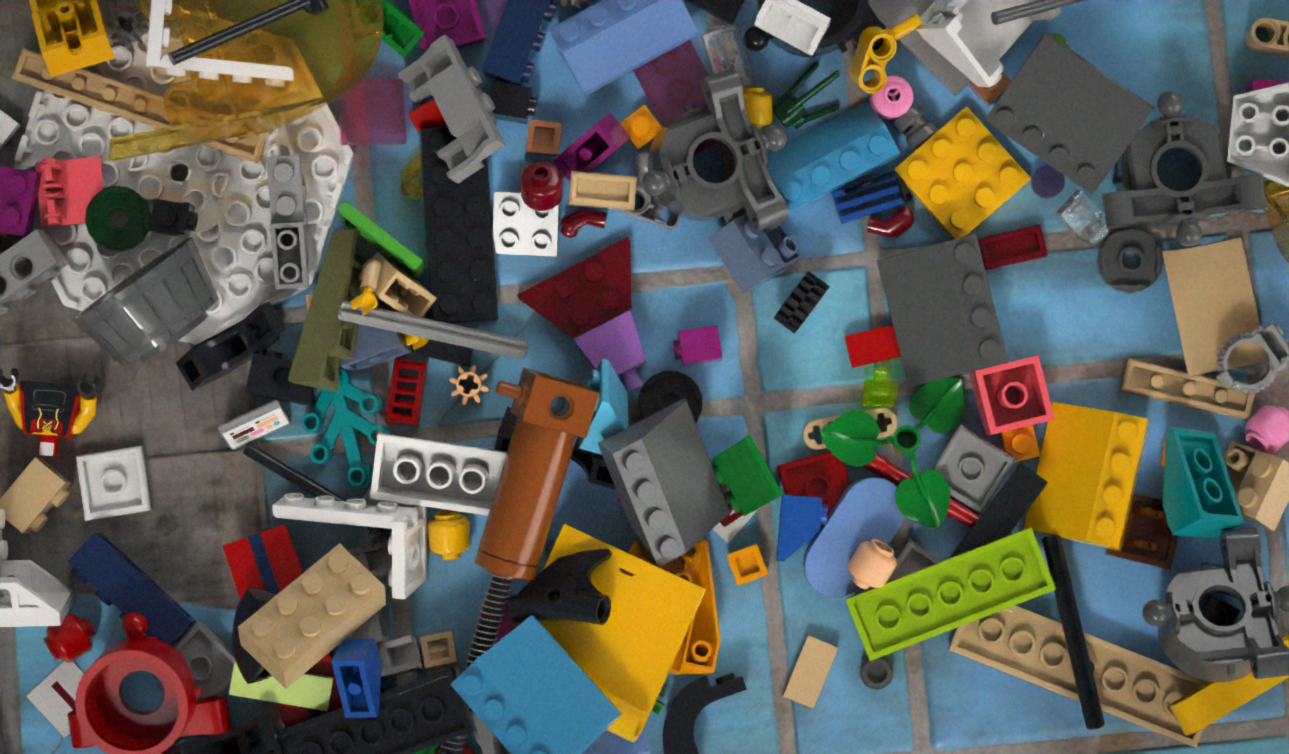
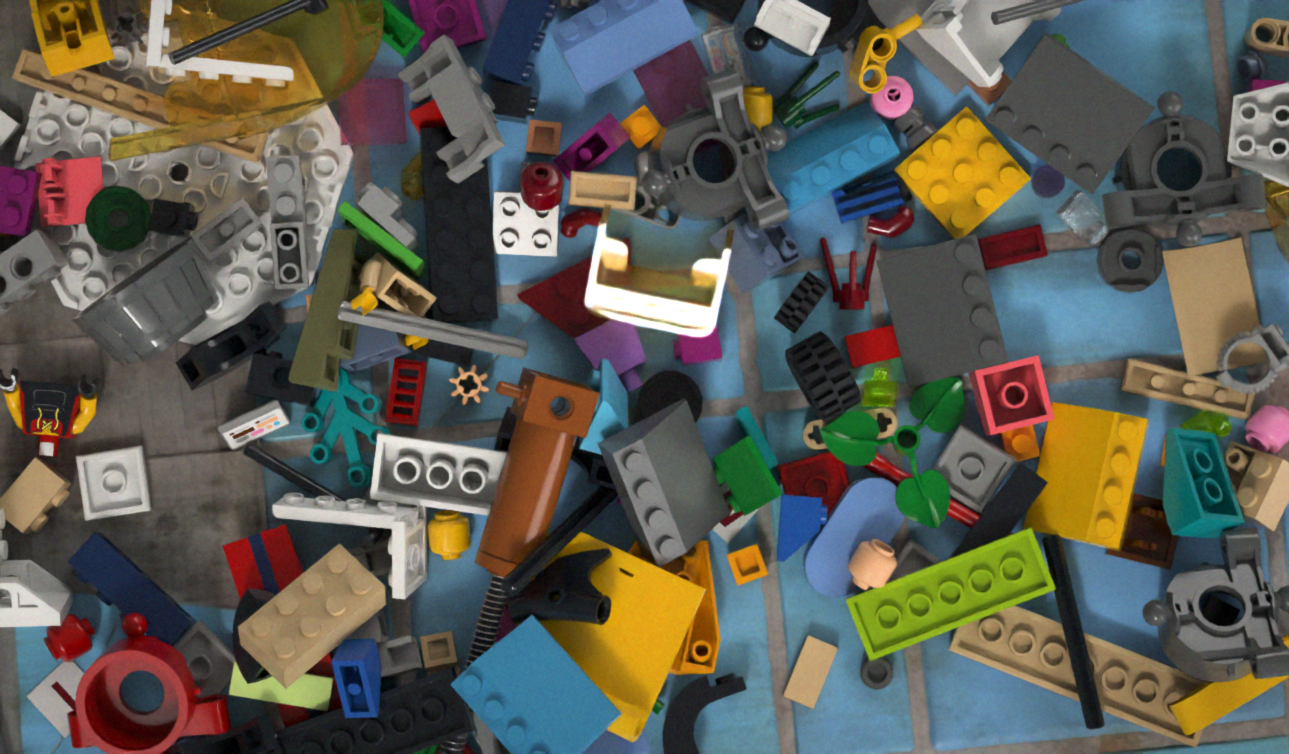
(227, 230): none -> light grey plate
(385, 210): none -> light grey plate
(557, 540): none -> black axle
(654, 296): none -> clear yellow windscreen
(749, 427): none -> teal tile
(823, 376): none -> black tyre
(851, 295): none -> dark red plant
(1208, 422): none -> clear neon green arm
(1251, 66): none -> sand blue plate

